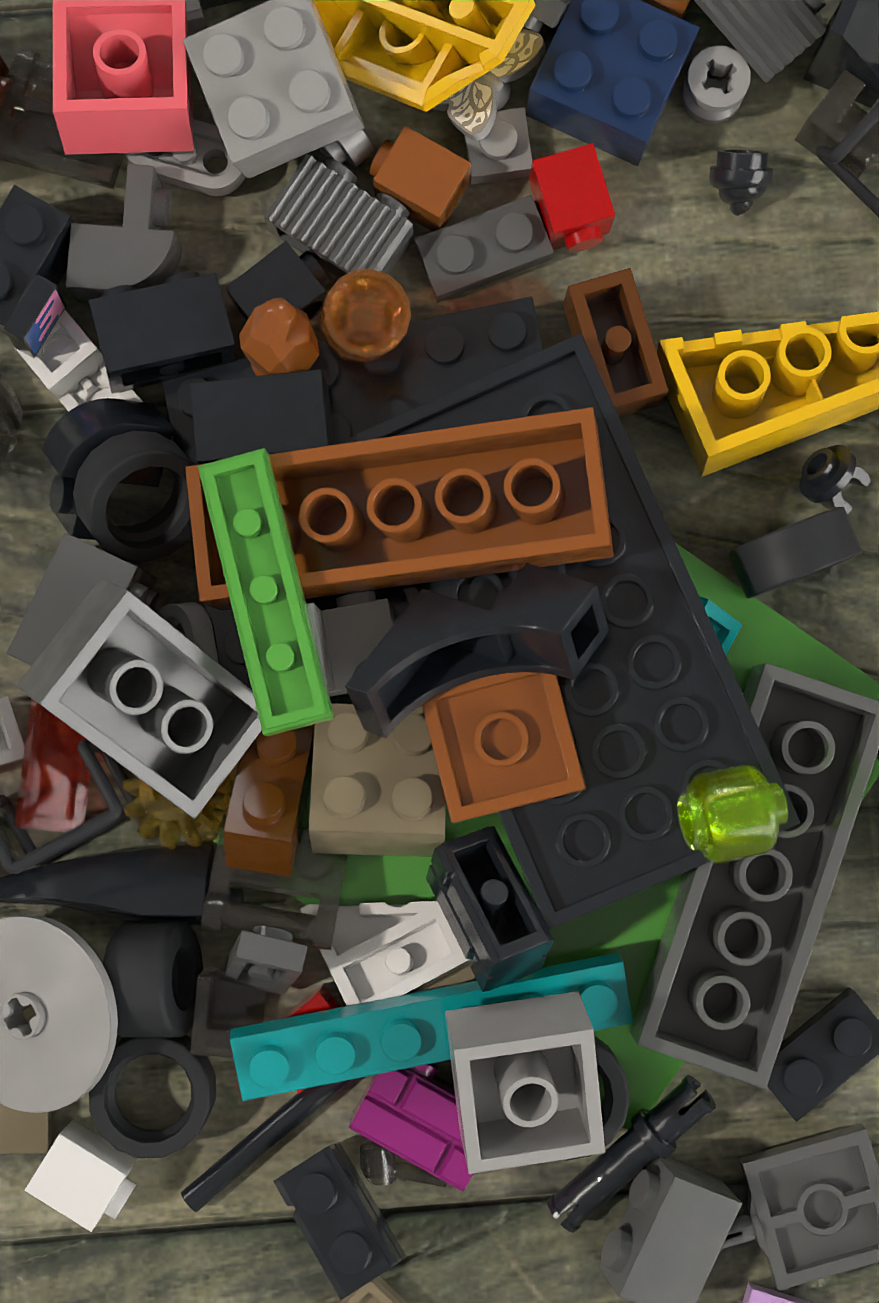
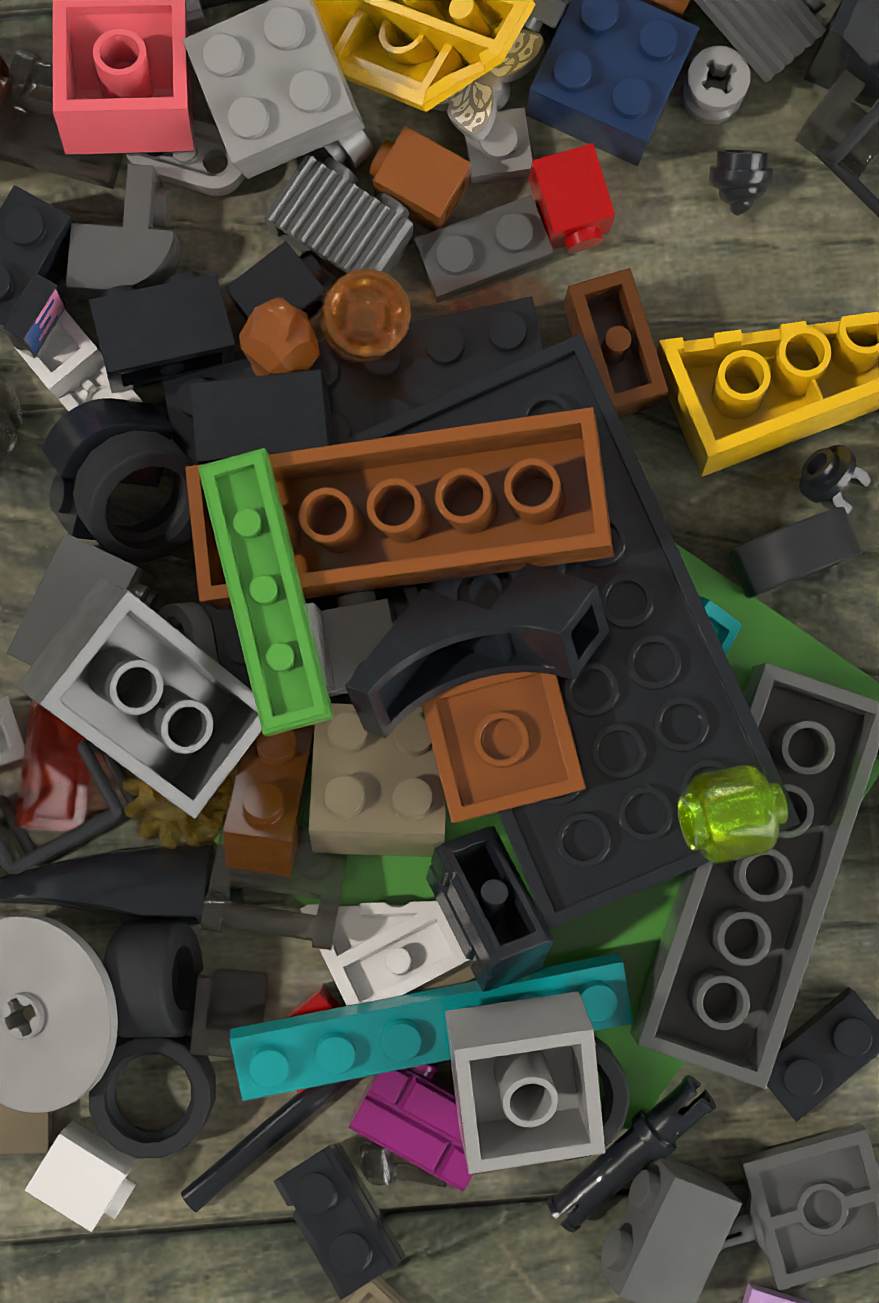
(265, 960): dark grey plate -> none

